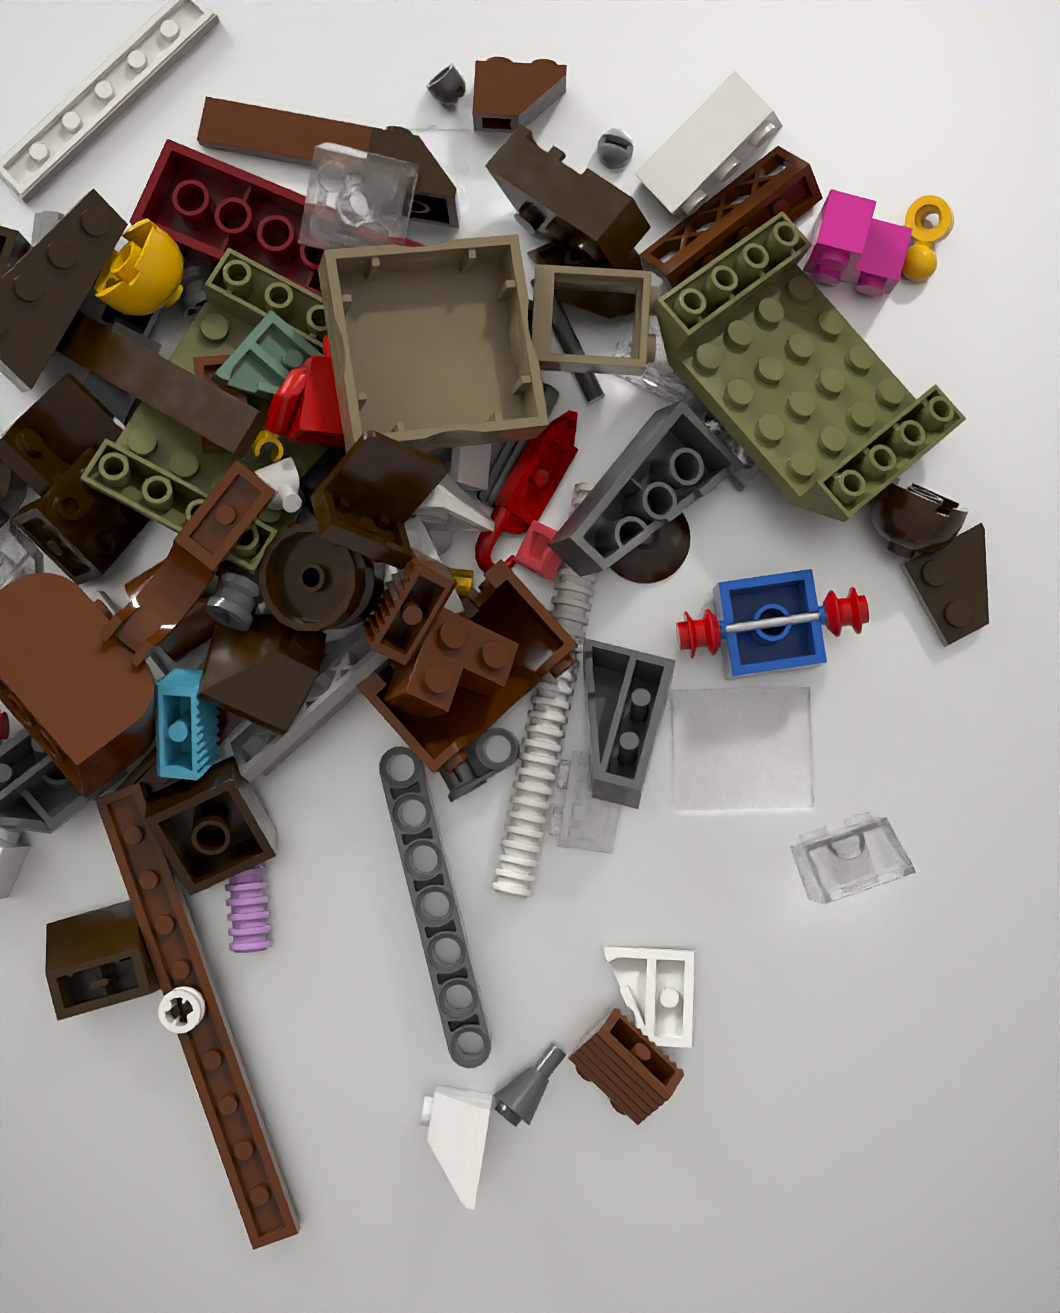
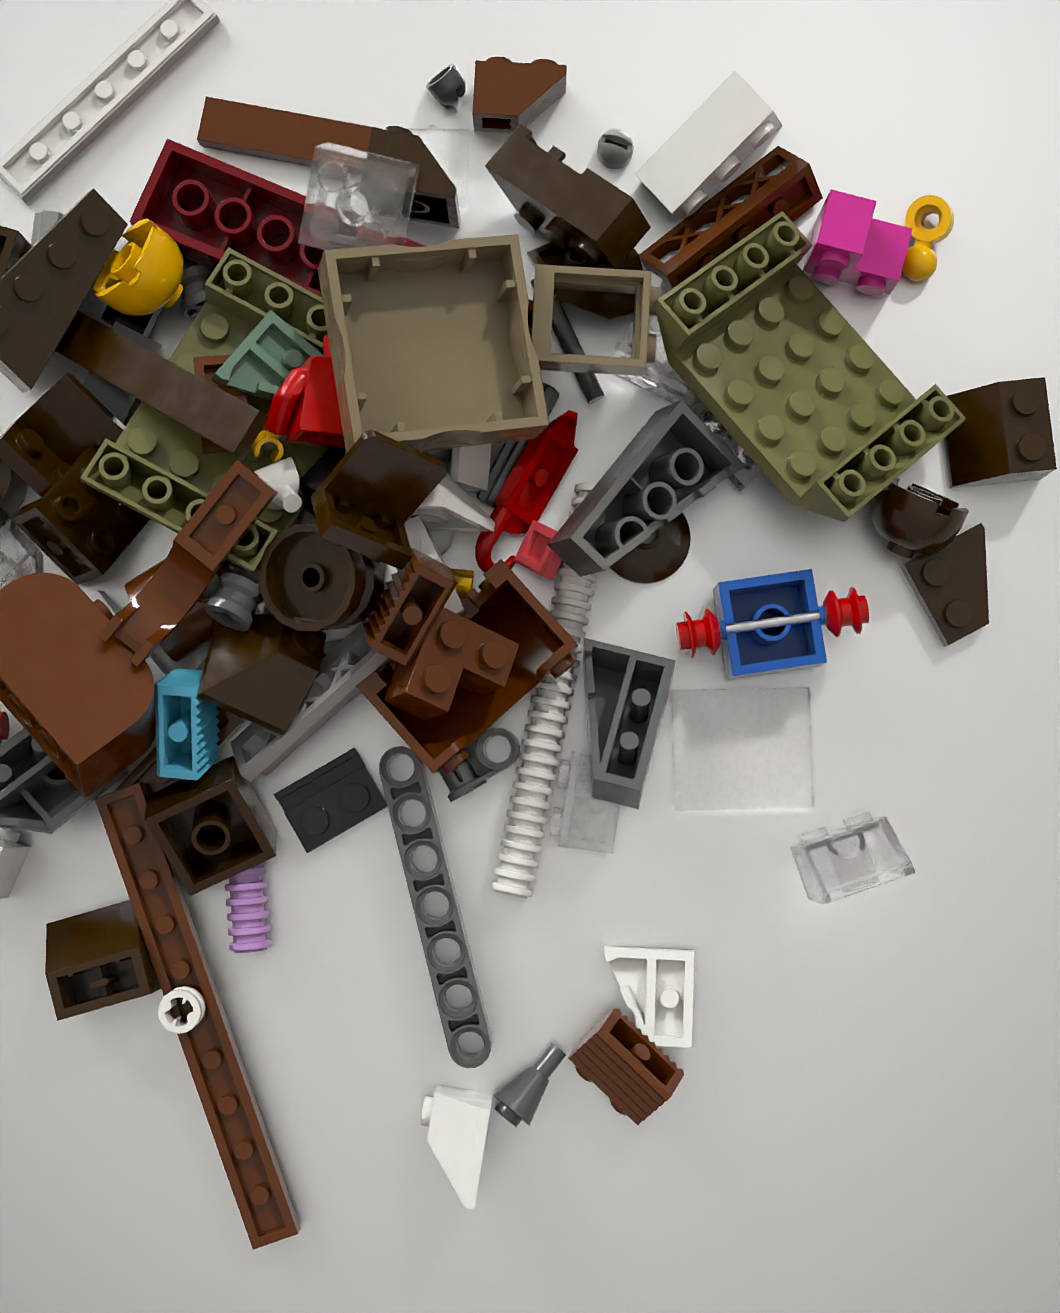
(331, 800): none -> black plate
(1003, 435): none -> dark brown slope

